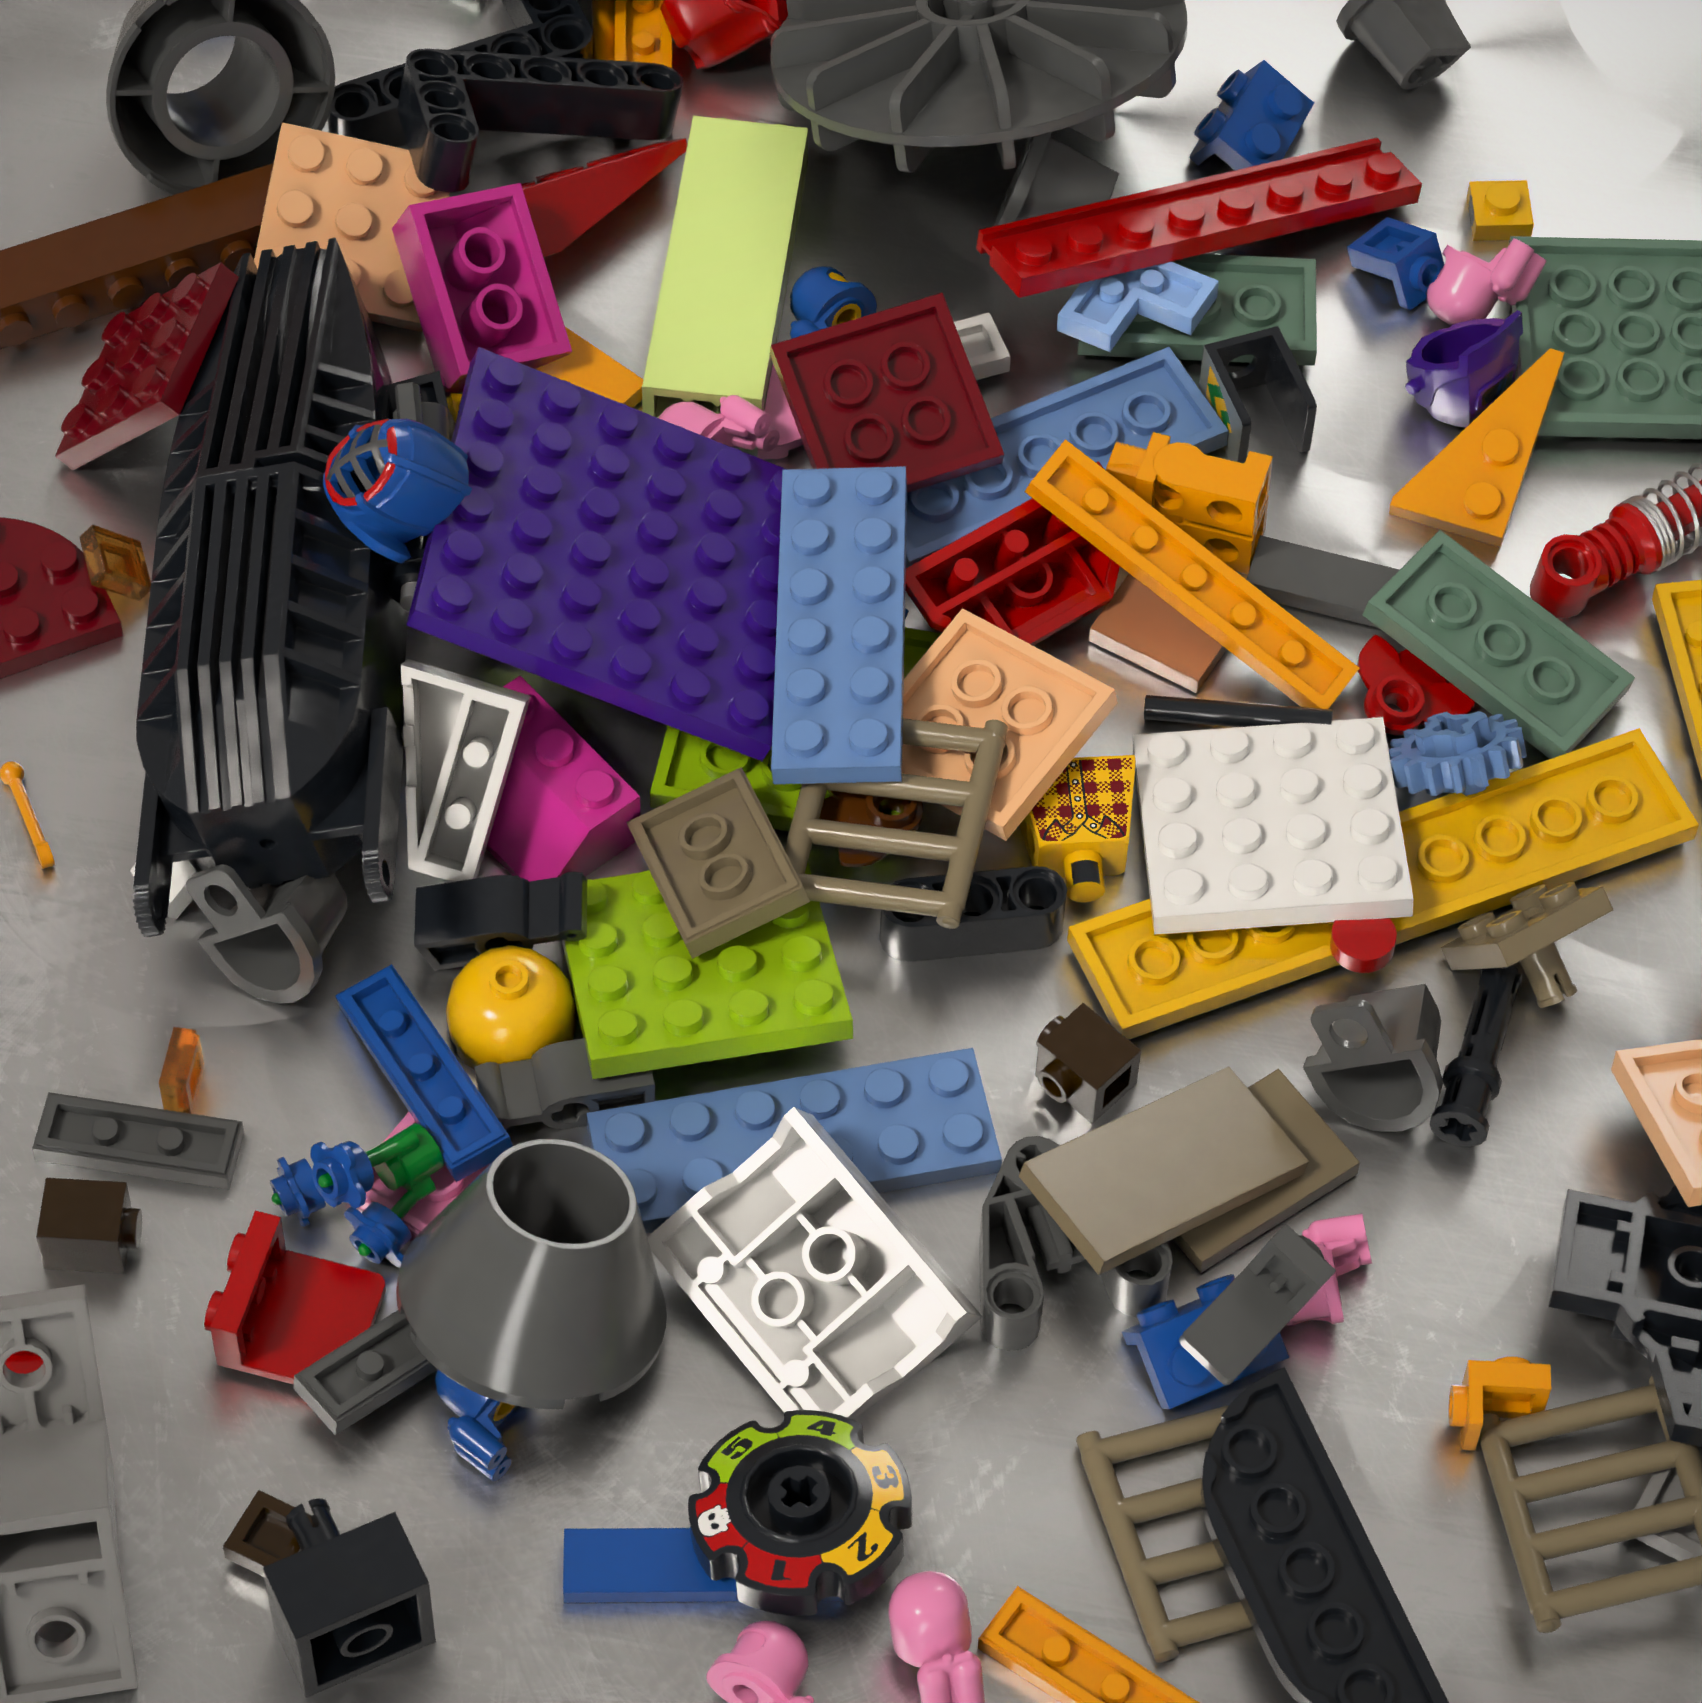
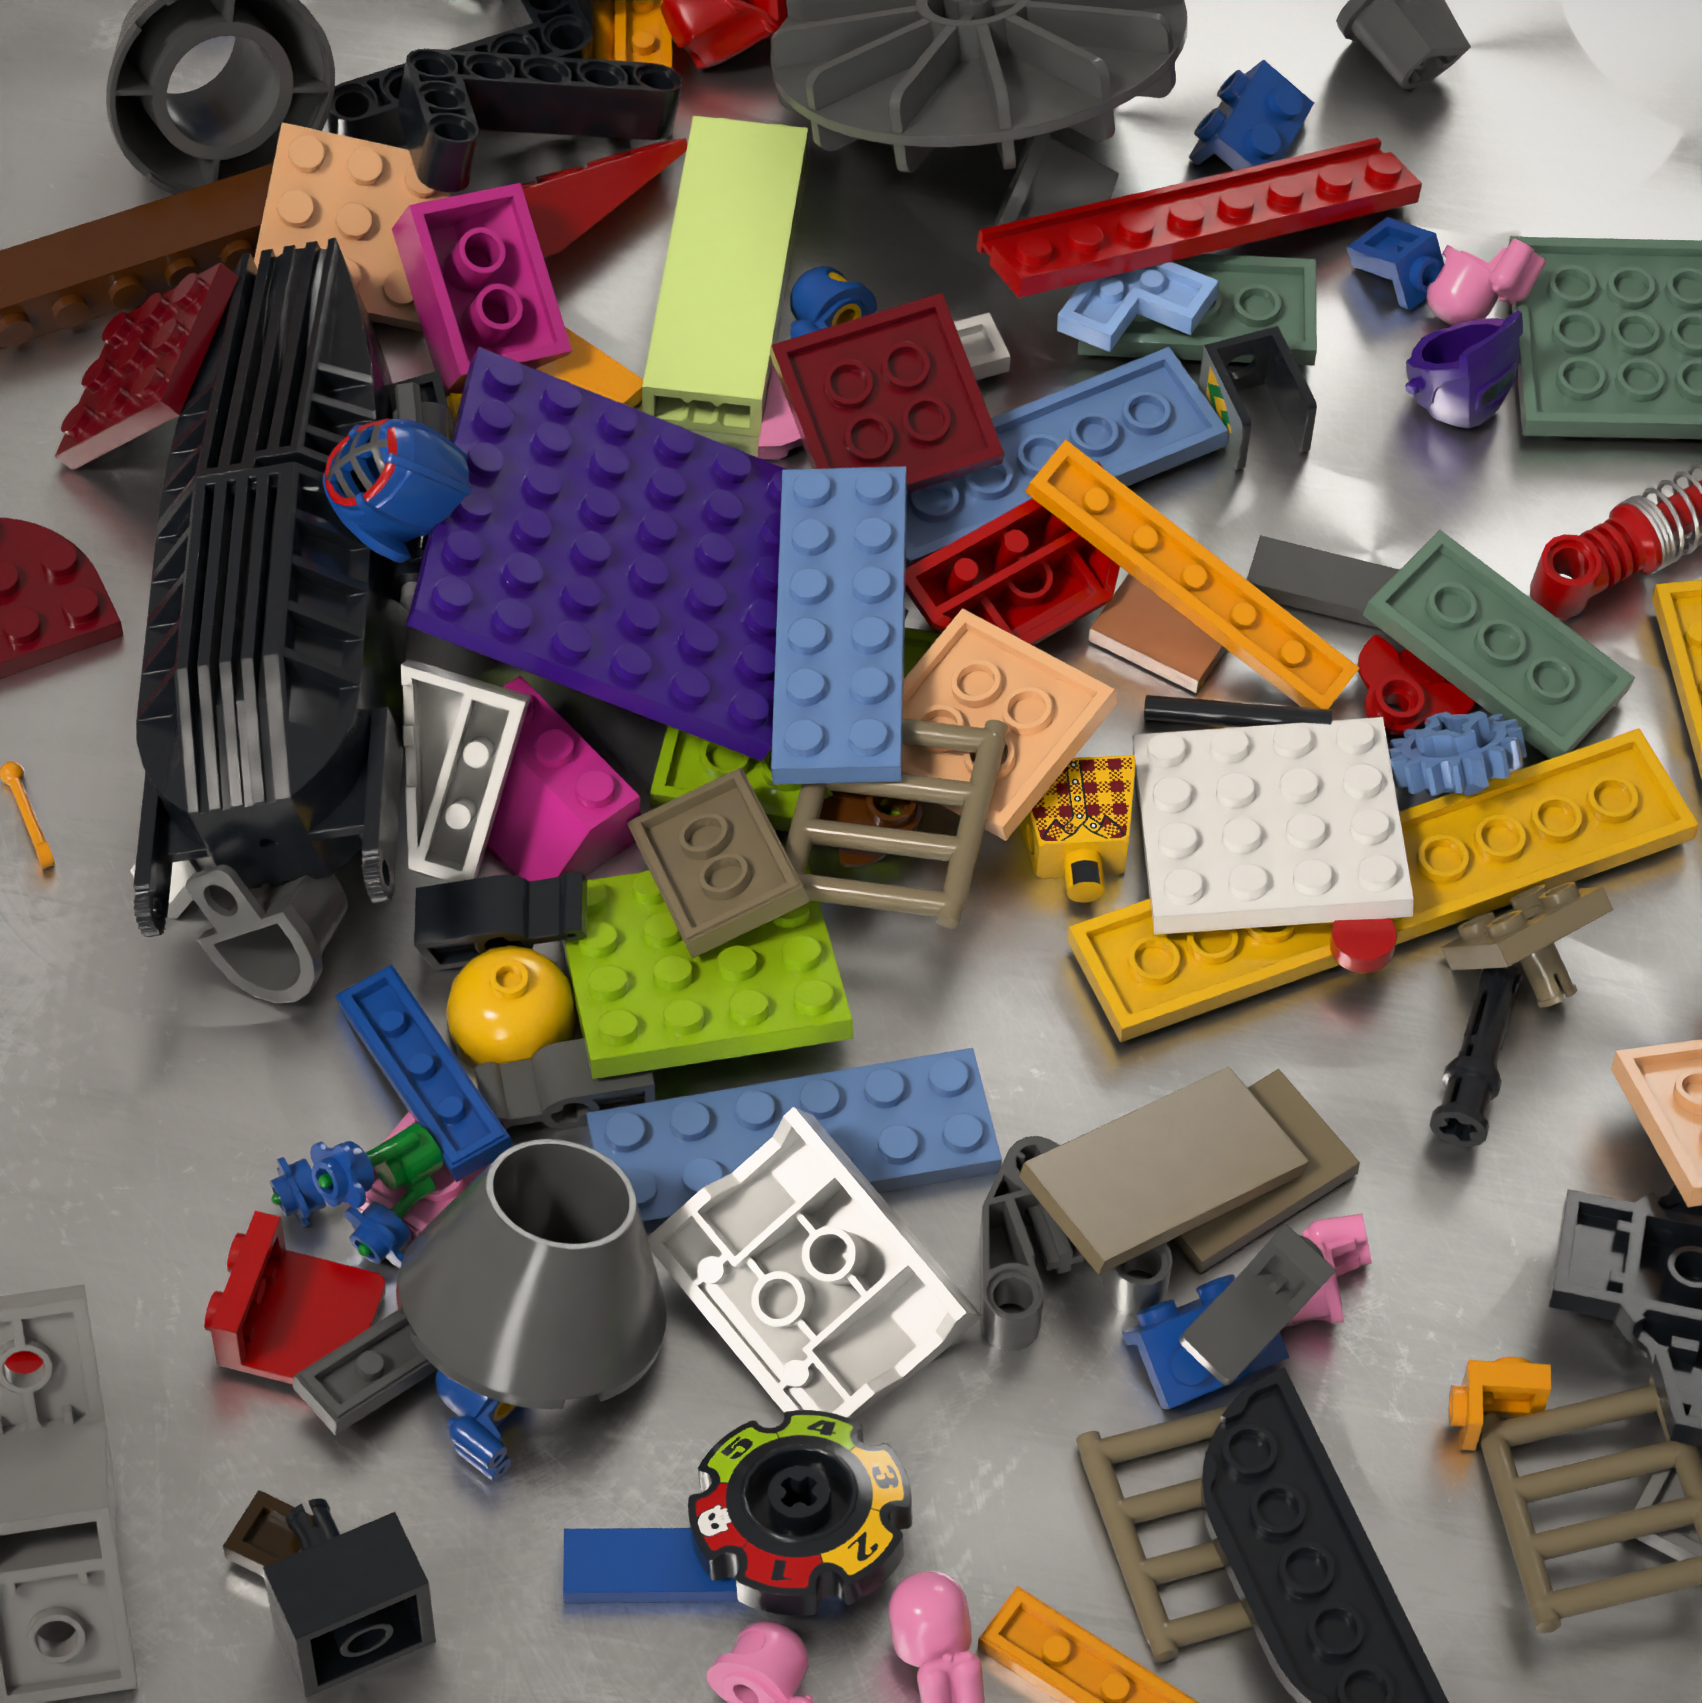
(87, 1225): dark brown brick -> none
(115, 562): clear orange tile -> none
(138, 1140): dark grey tile -> none
(181, 1071): clear orange tile -> none
(736, 426): bright pink piece -> none
(1005, 919): black beam -> none
(1086, 1062): dark brown brick -> none
(1204, 495): light orange hips -> none
(1378, 1058): dark grey container -> none
(1481, 471): light orange wing -> none
(1499, 209): yellow plate -> none

